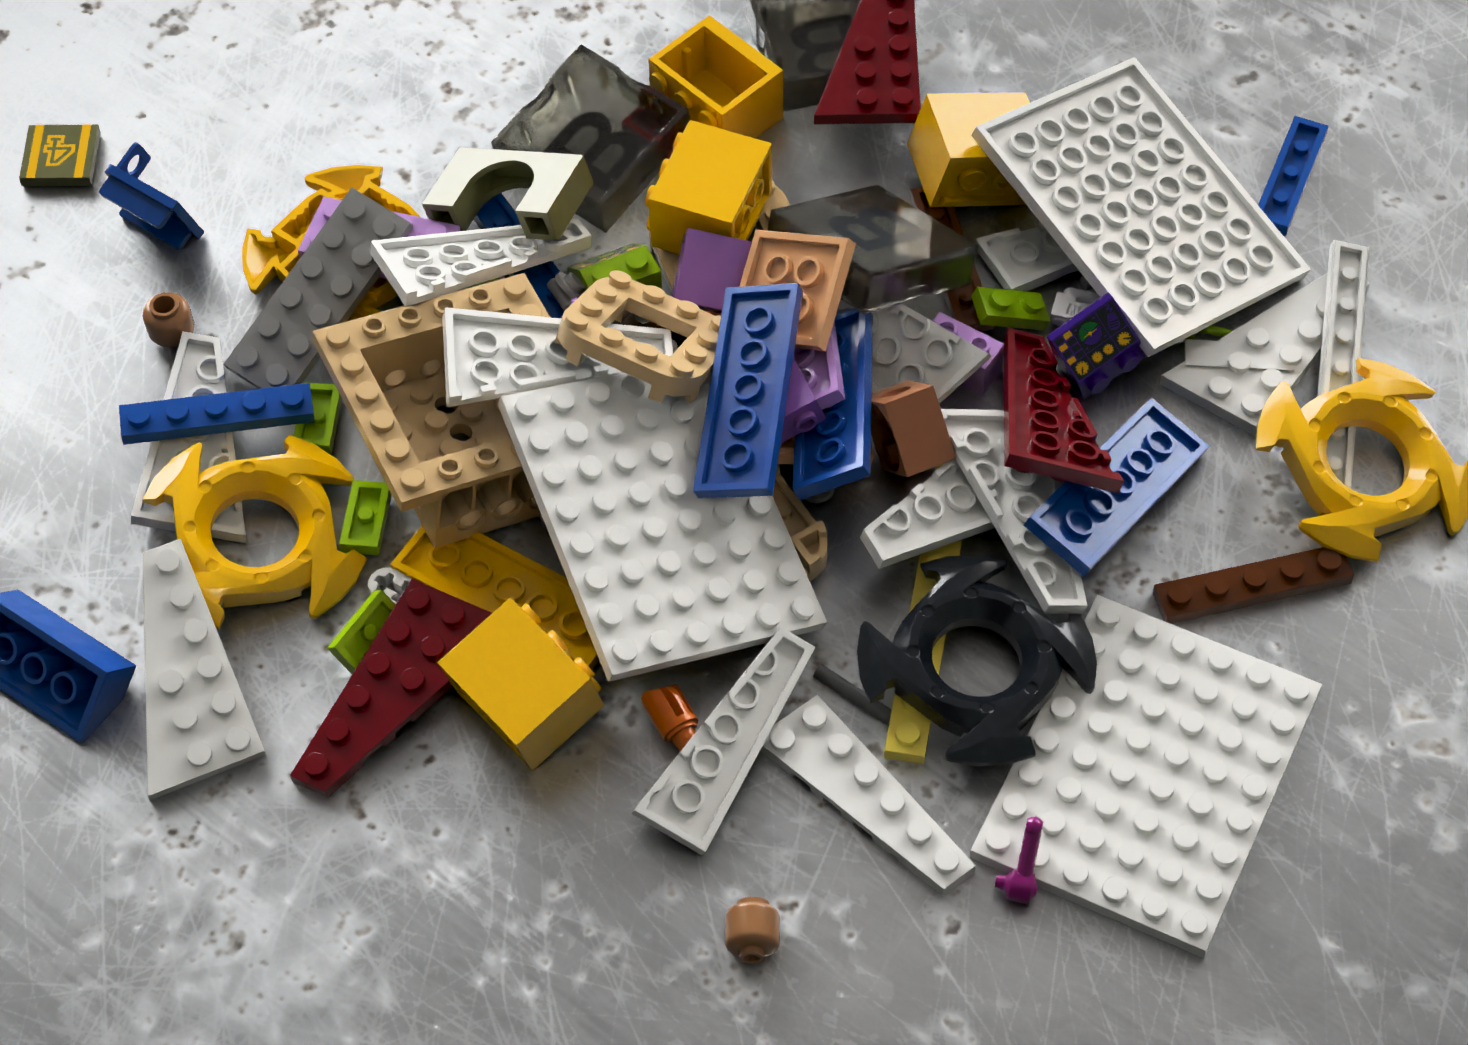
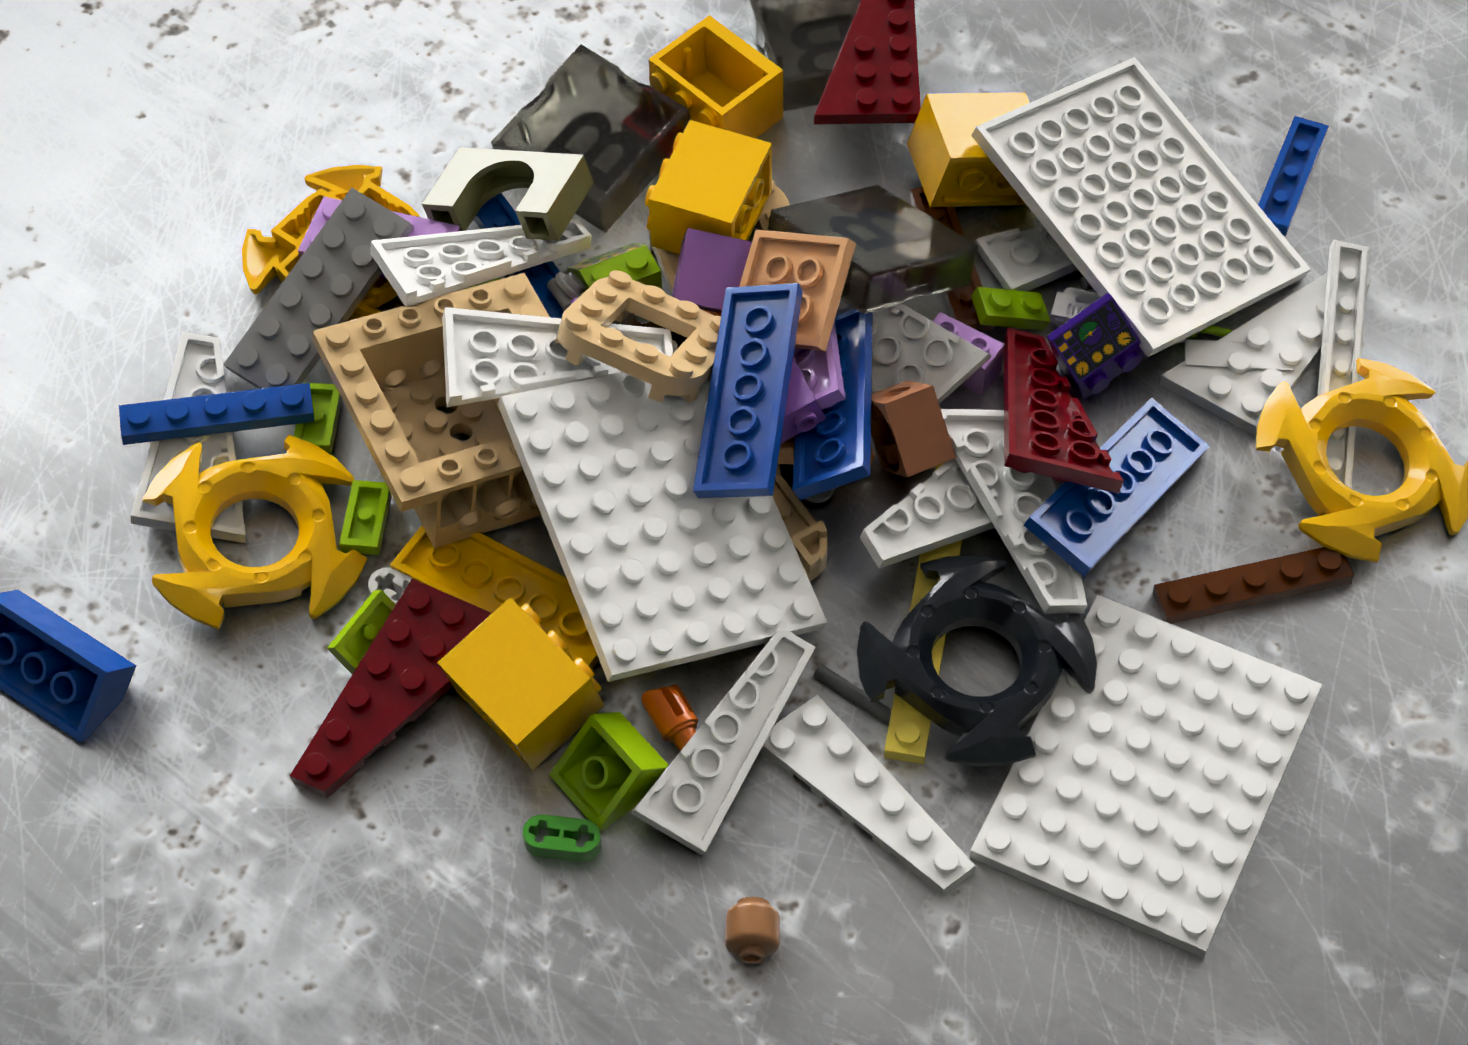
(60, 155): olive tile -> none
(146, 205): blue piece -> none
(166, 318): medium nougat head -> none
(192, 697): white wing -> none
(562, 838): none -> bright green beam
(607, 768): none -> lime slope
(1021, 882): magenta piece -> none

